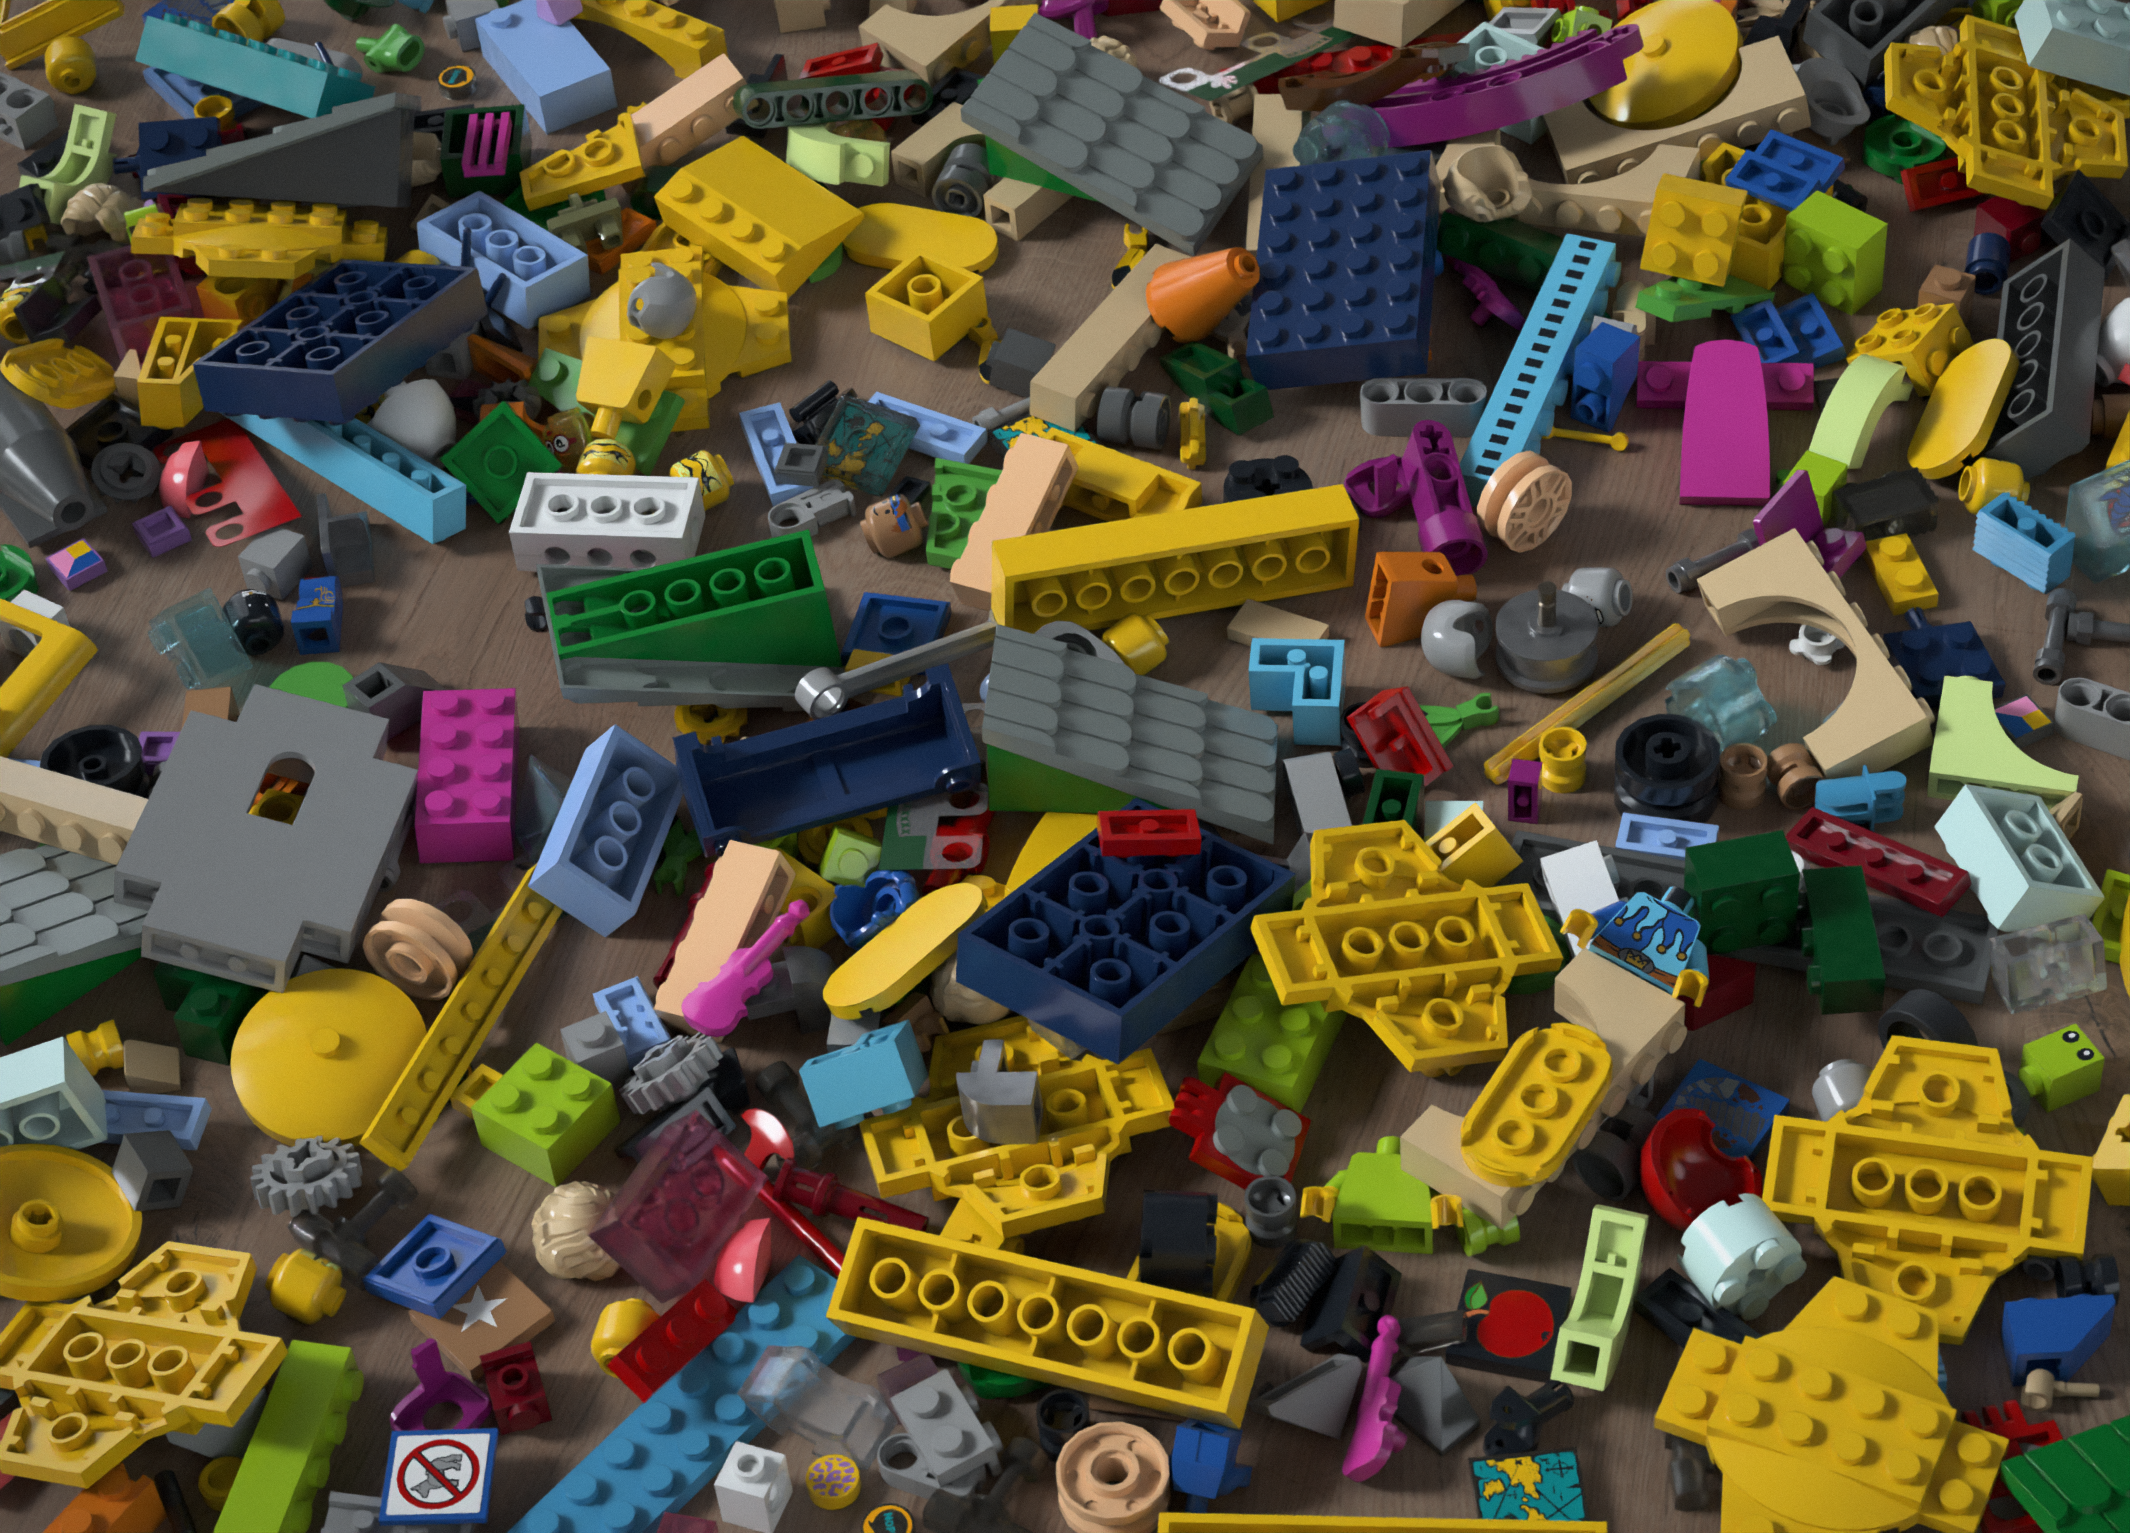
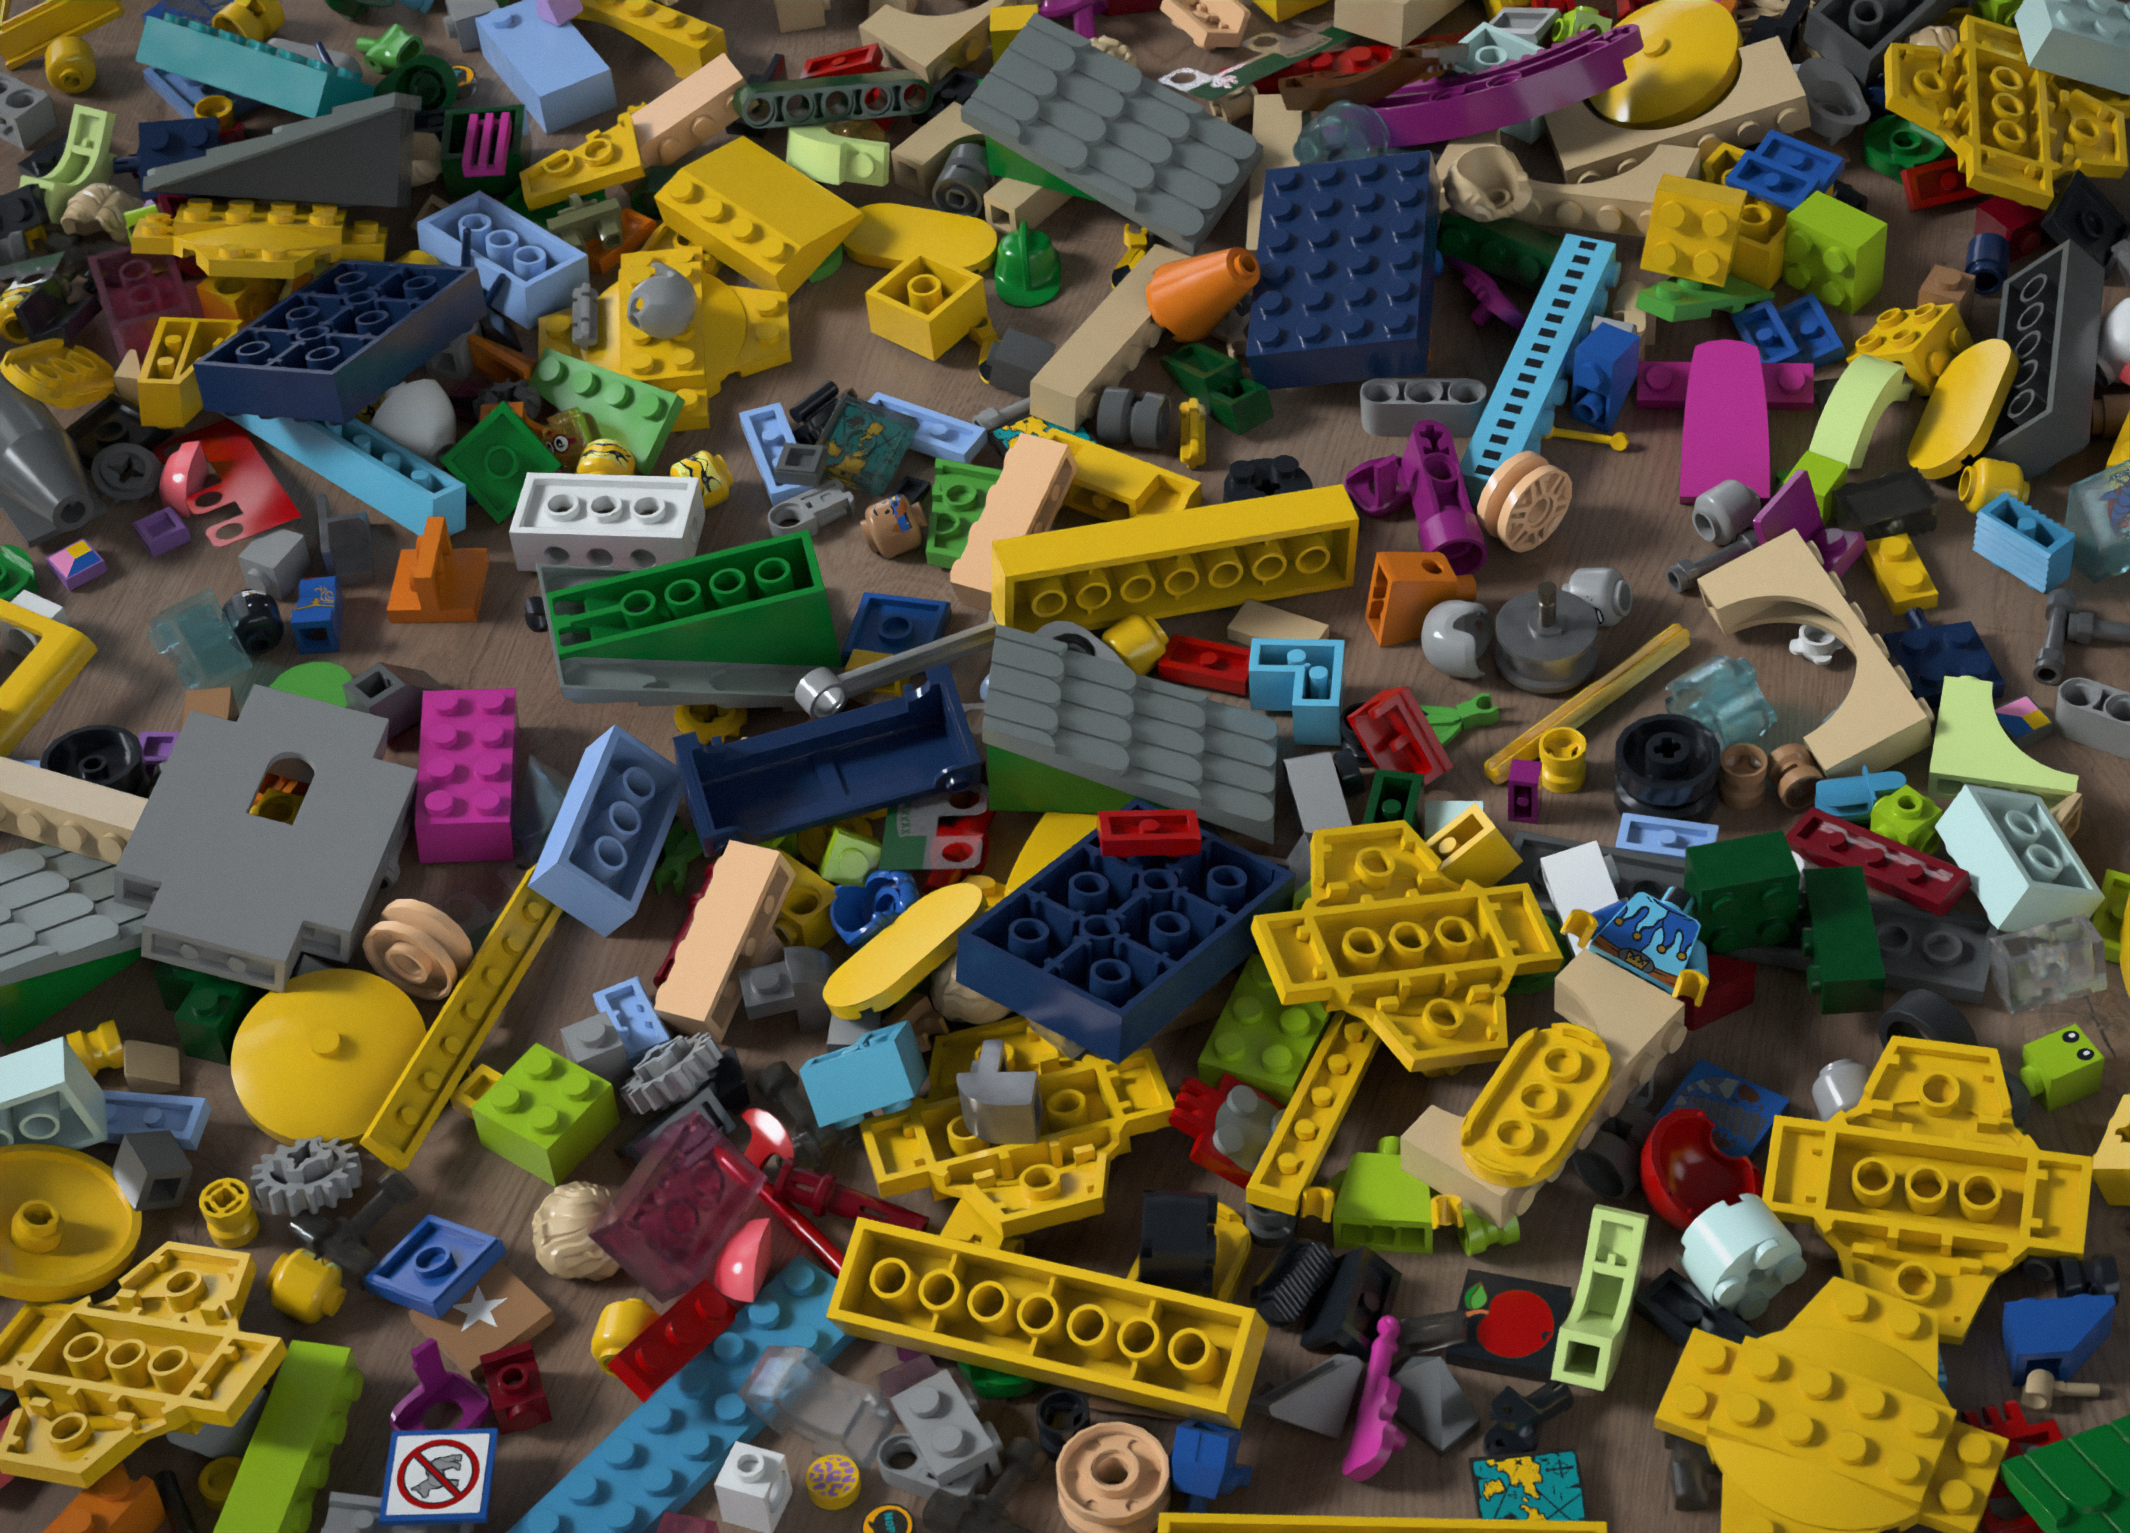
(229, 1213): none -> yellow wheel
(424, 77): none -> dark green piece
(438, 580): none -> orange bracket
(585, 316): none -> light grey axle
(621, 383): yellow torso -> none
(720, 1003): dark pink piece -> none
(1027, 268): none -> green piece
(1206, 664): none -> red plate
(1313, 1114): none -> yellow plate
(1725, 511): none -> light grey head
(1907, 819): none -> lime brick

